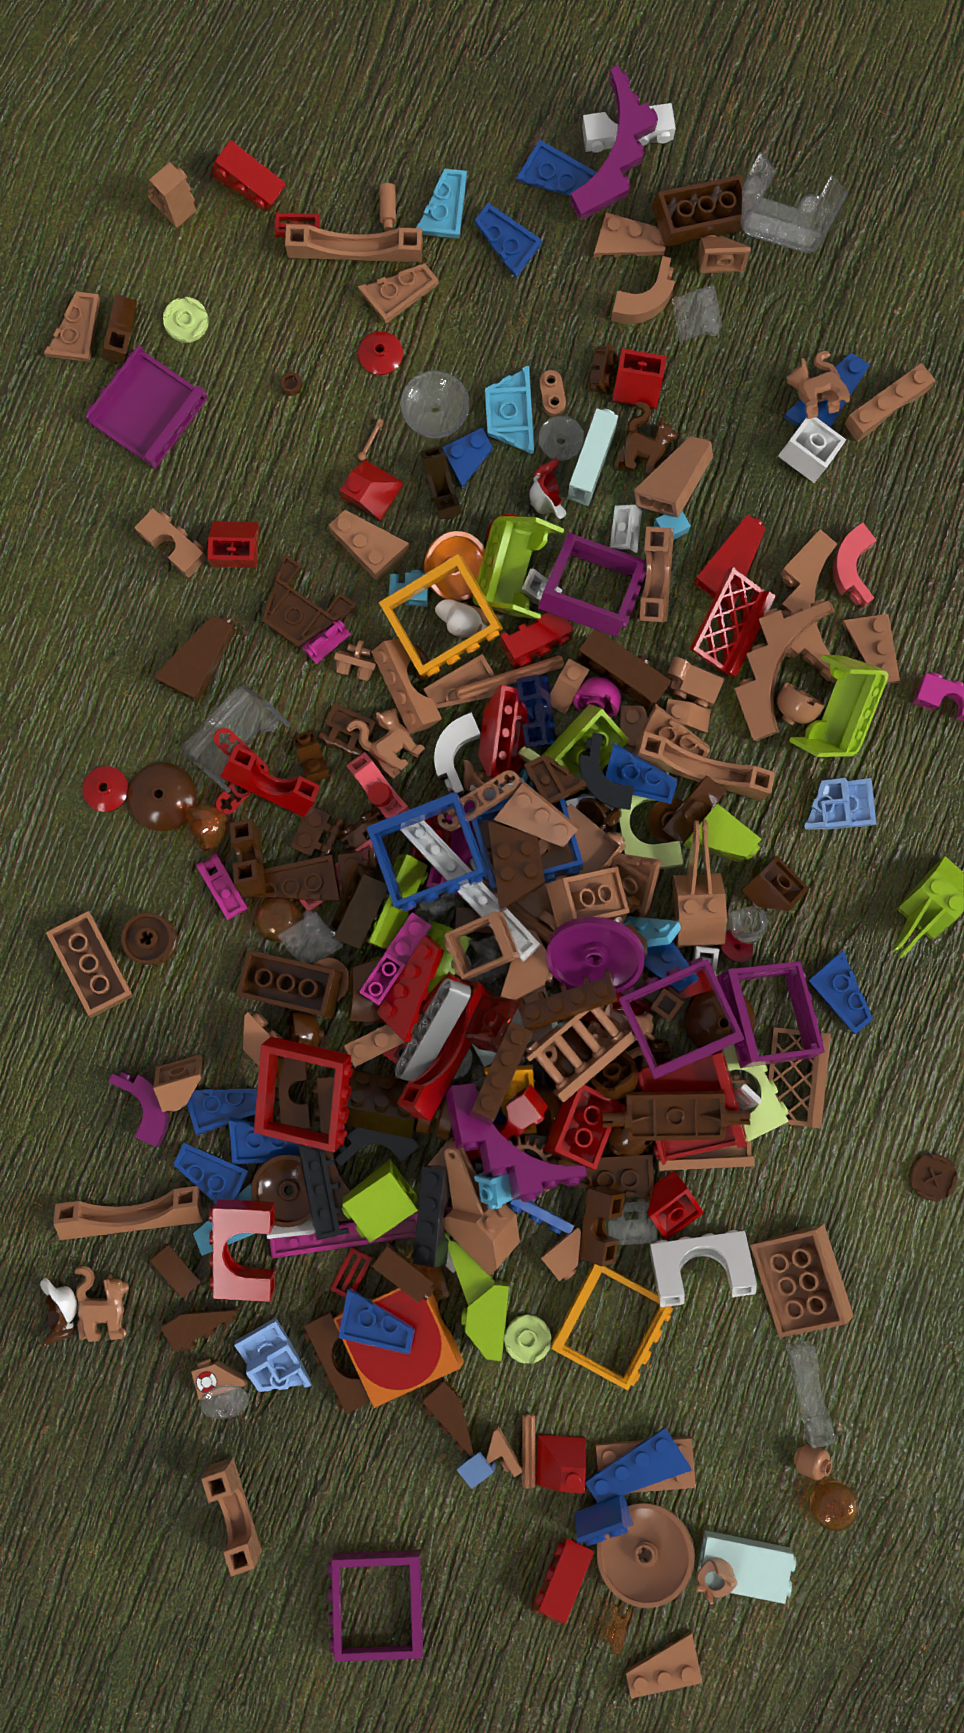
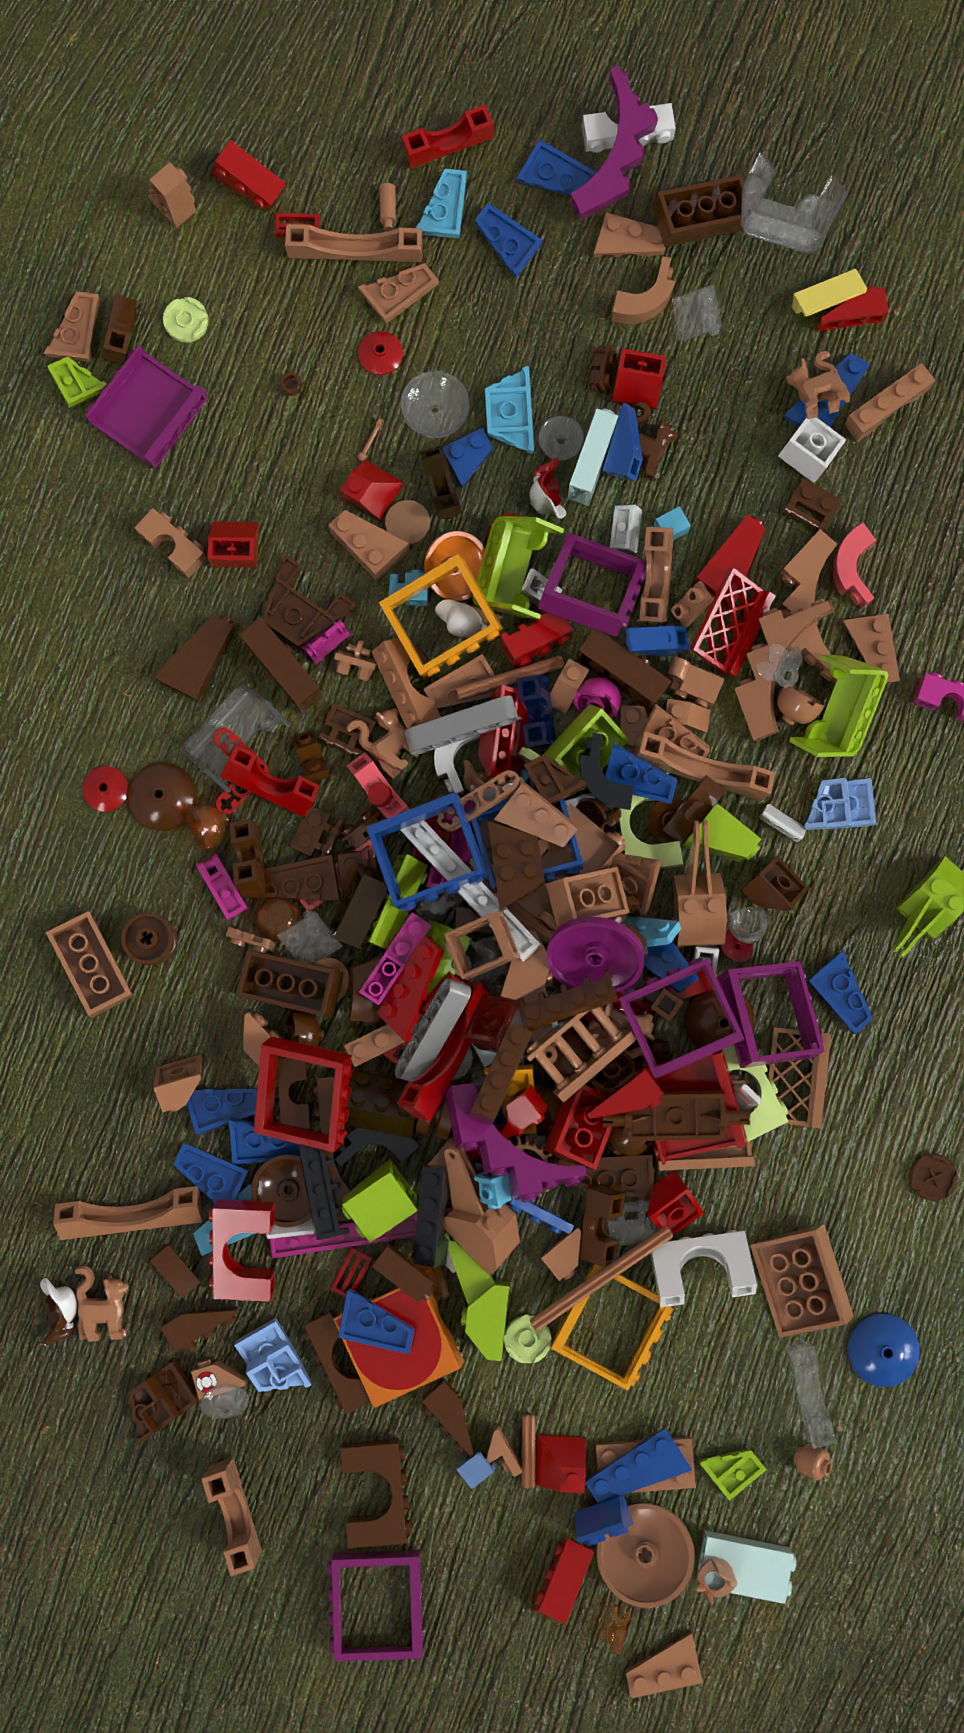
(74, 381): none -> lime wing
(154, 1122): magenta arch -> none
(161, 1400): none -> reddish brown slope
(240, 938): none -> nougat wing
(281, 665): none -> reddish brown brick
(391, 1524): none -> reddish brown arch
(408, 521): none -> medium nougat tile
(425, 146): none -> red arch
(461, 725): none -> light grey beam
(552, 392): nougat plate -> none
(601, 1278): none -> nougat axle
(625, 449): none -> blue slope
(634, 1096): none -> red slope
(657, 641): none -> blue slope
(676, 478): nougat slope -> none
(692, 604): none -> nougat hips
(722, 255): nougat slope -> none
(733, 1470): none -> lime wing
(779, 662): none -> clear plate
(782, 823): none -> white slope
(815, 500): none -> reddish brown plate
(828, 293): none -> light yellow panel
(833, 1505): clear orange cylinder -> none
(857, 311): none -> red slope
(869, 1342): none -> blue dish

